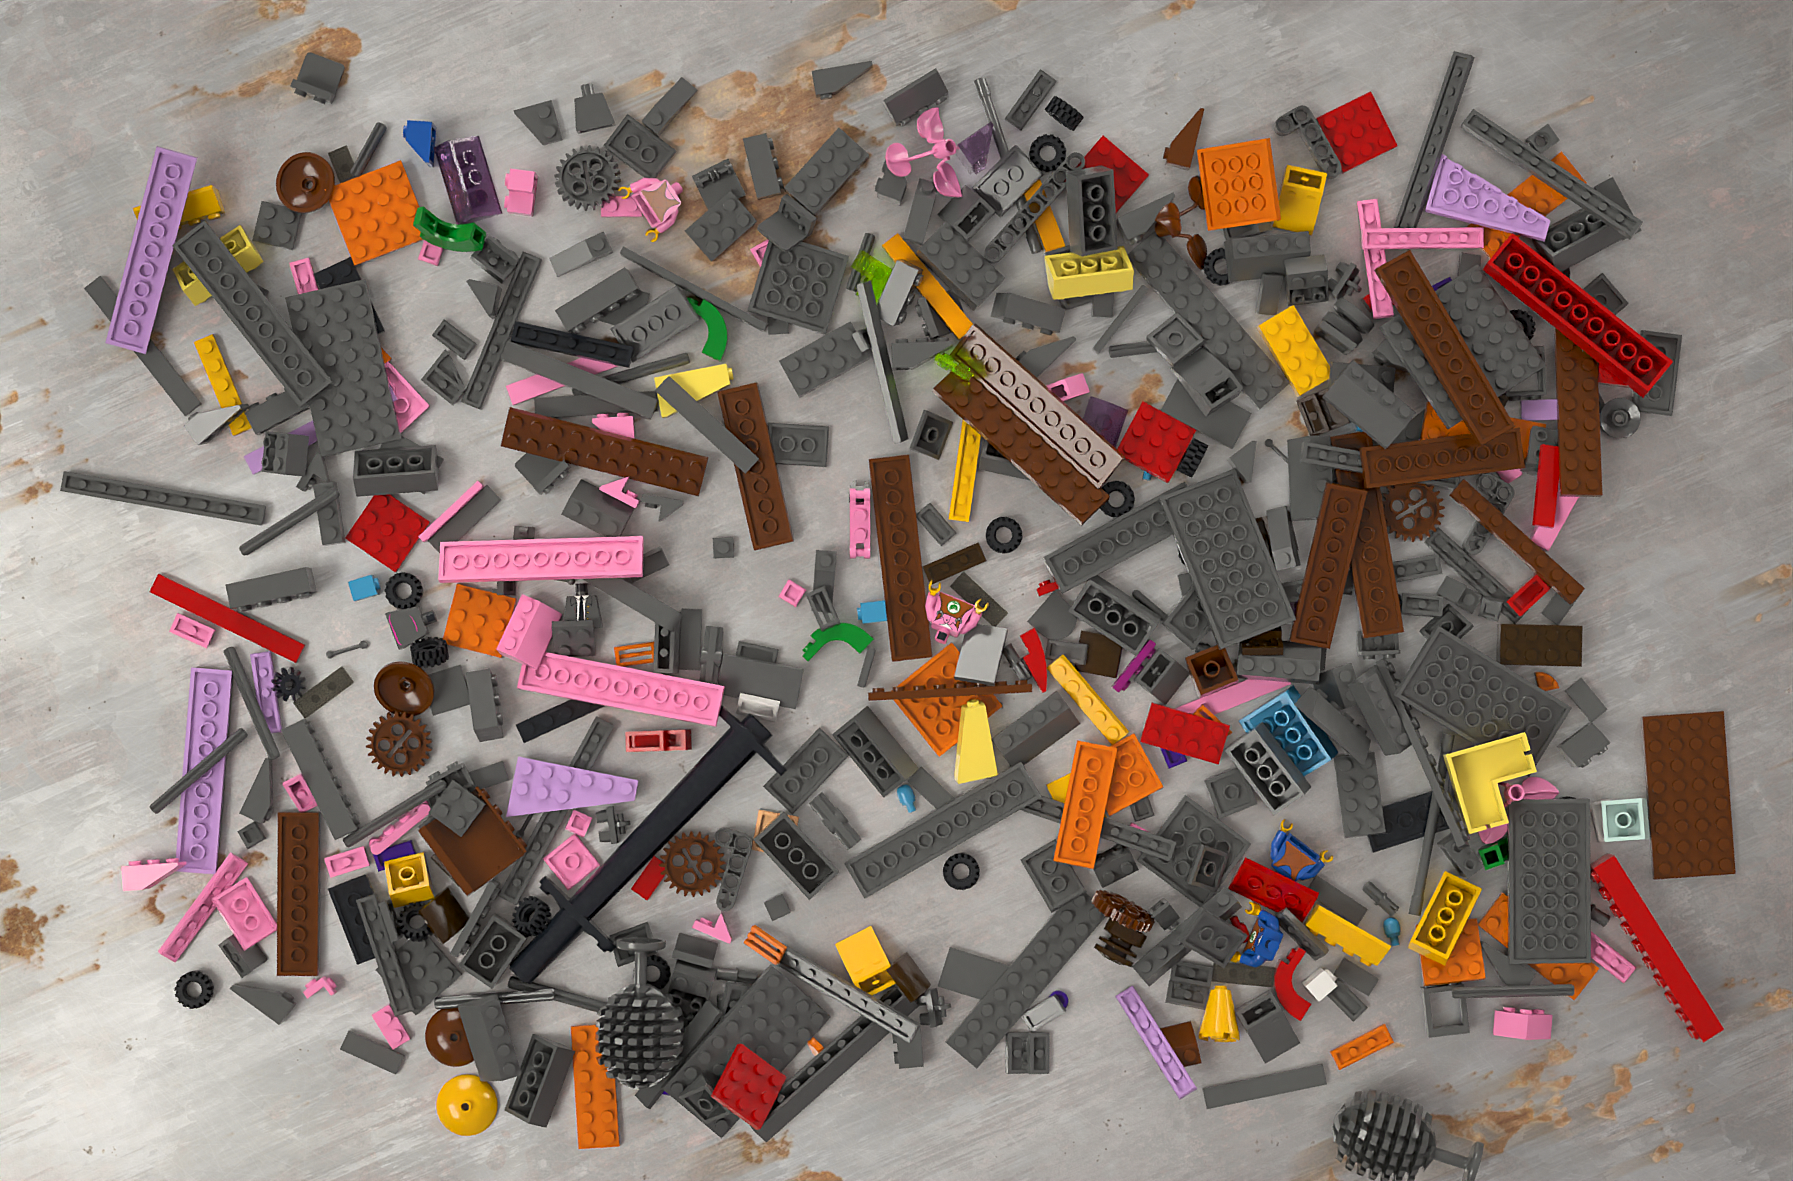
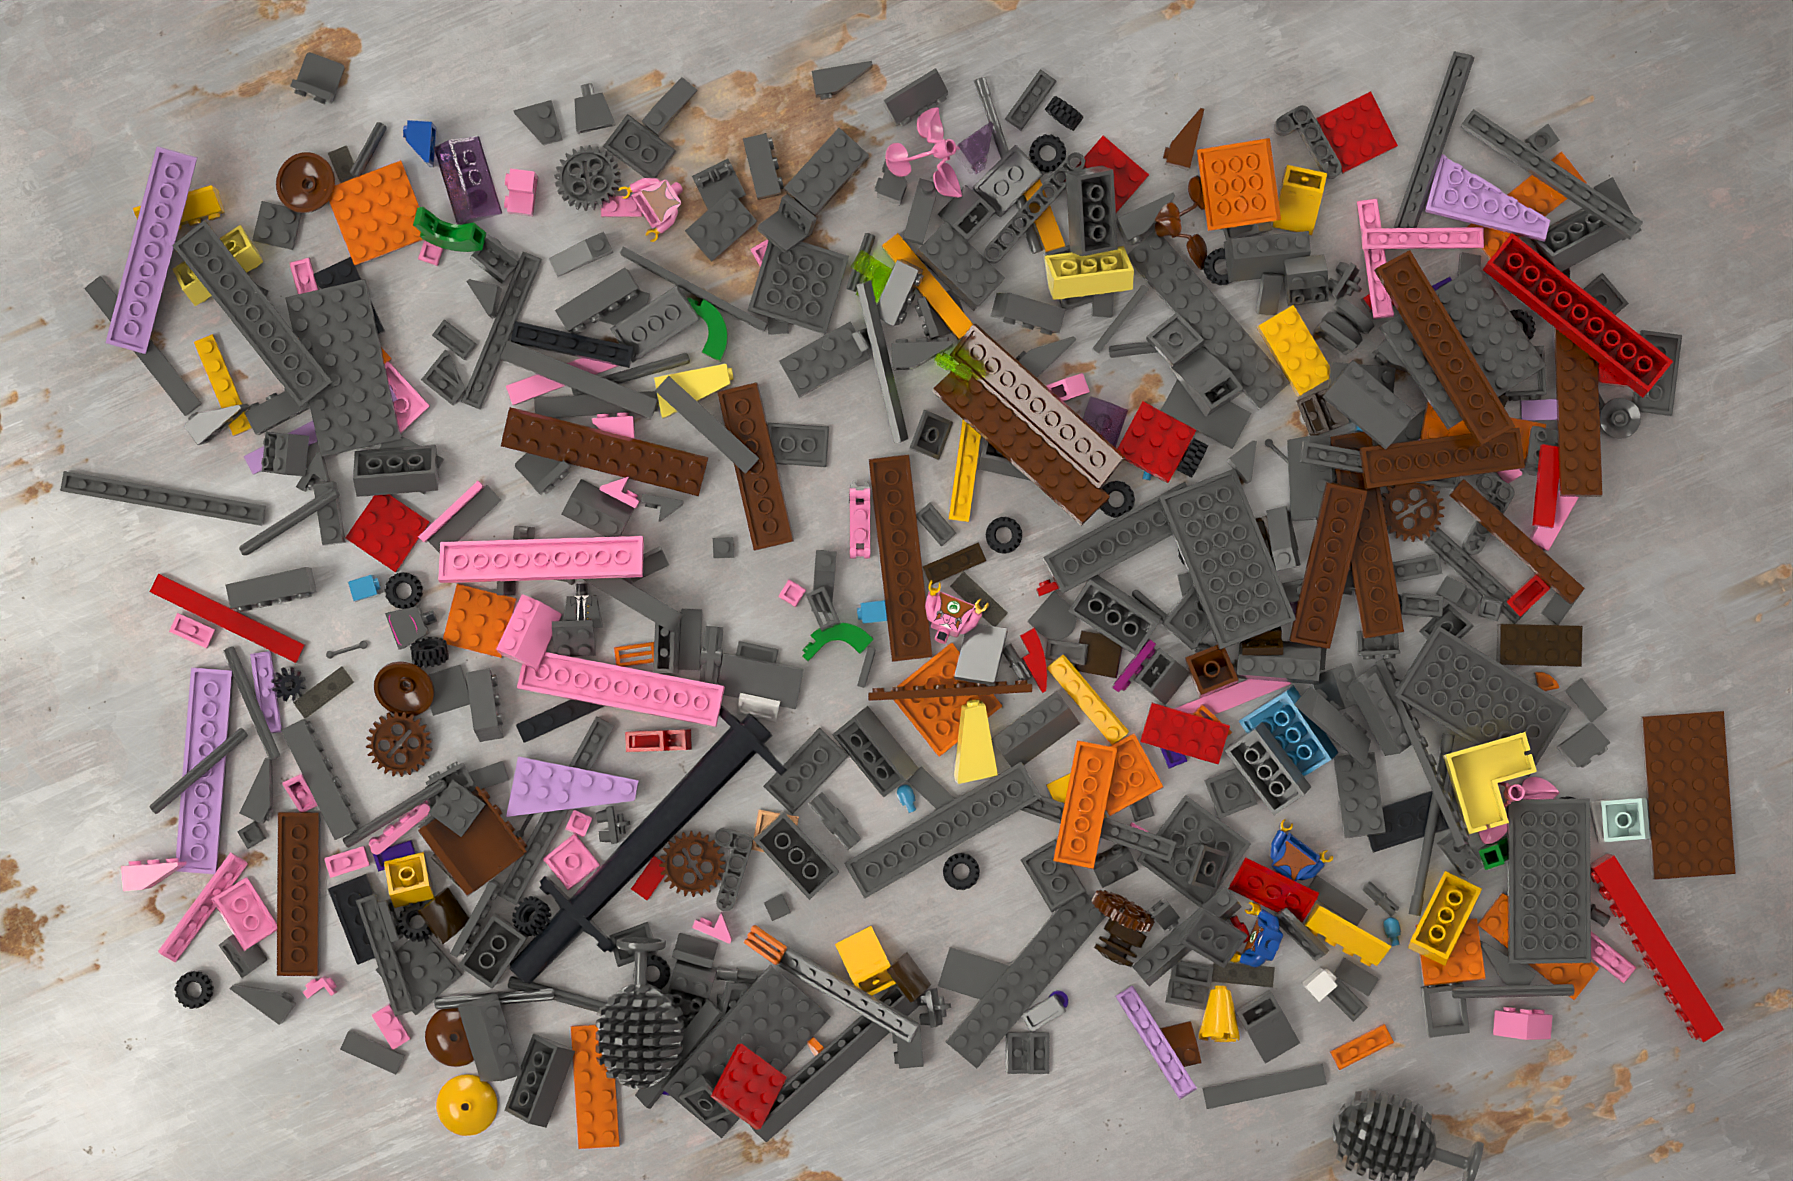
(1283, 985): red arch -> none

